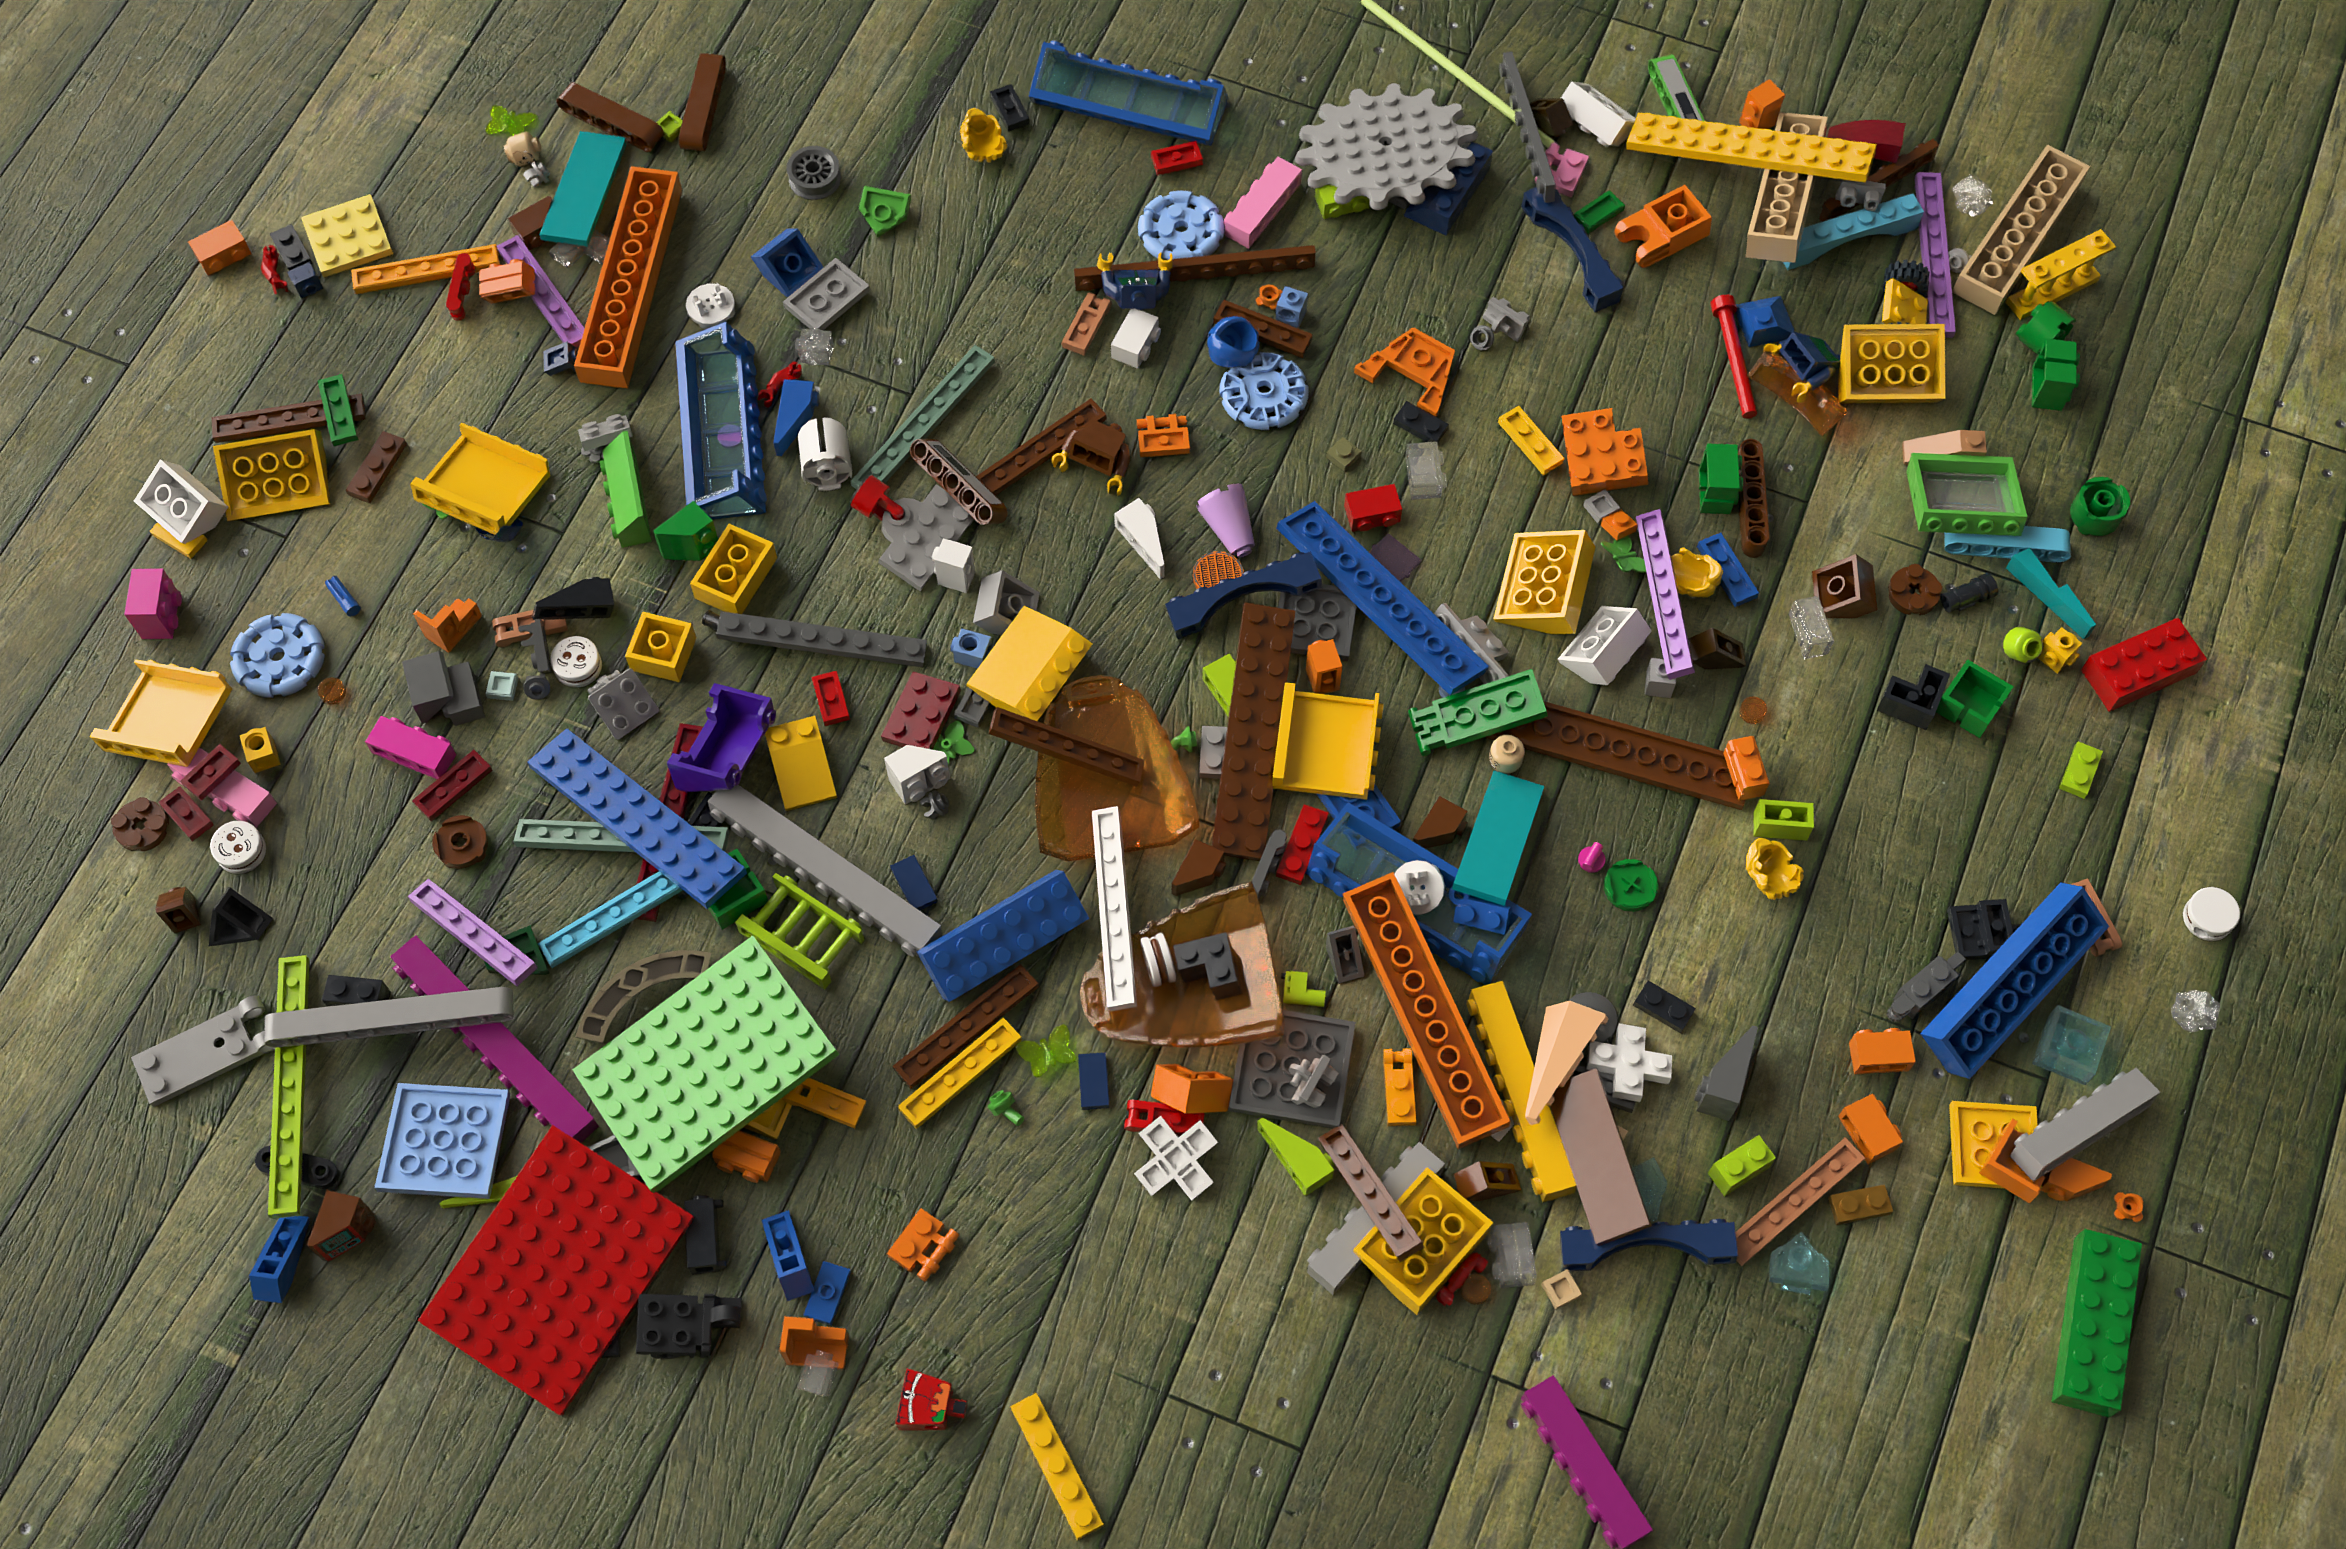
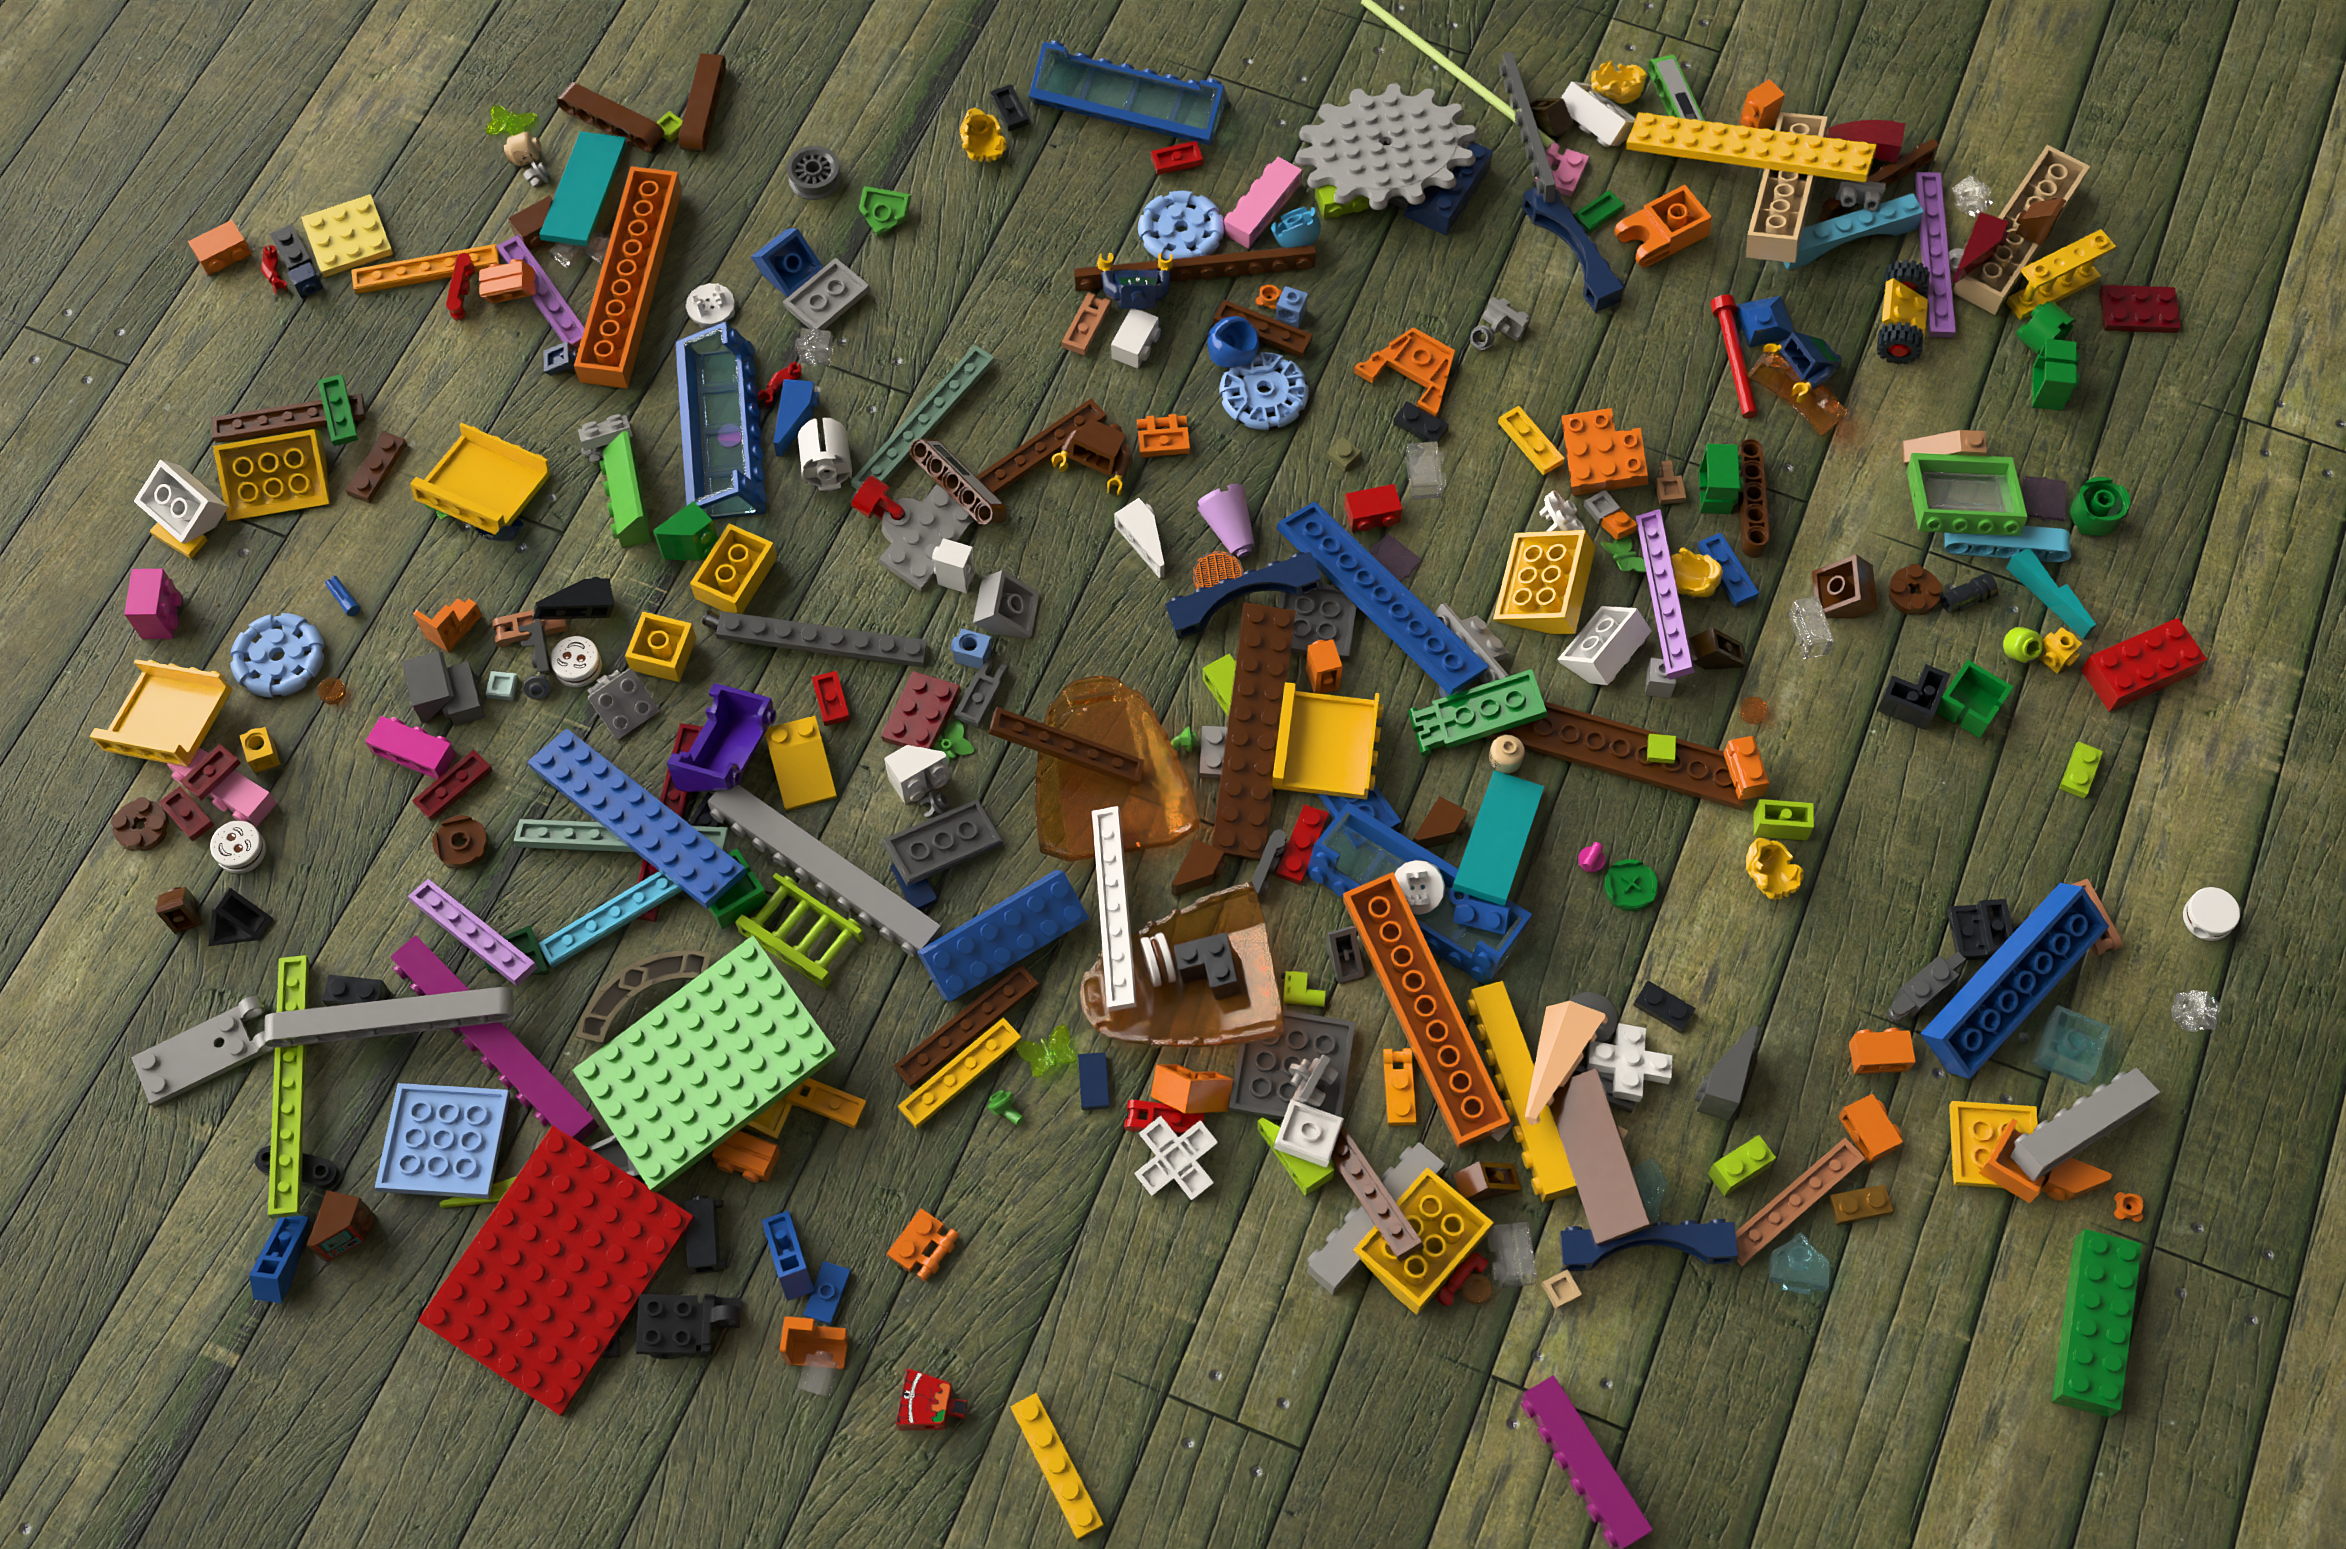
(942, 842): none -> dark grey plate
(1029, 664): yellow slope -> none
(1297, 228): none -> dark azure cylinder
(1308, 1133): none -> white tile
(1561, 512): none -> white plate
(1621, 85): none -> yellow hair
(1661, 748): none -> lime tile
(1669, 487): none -> medium nougat plate
(1892, 363): yellow slope -> none
(1982, 244): none -> dark red slope
(2039, 220): none -> reddish brown slope
(2044, 498): none -> piece
(2139, 308): none -> dark red plate

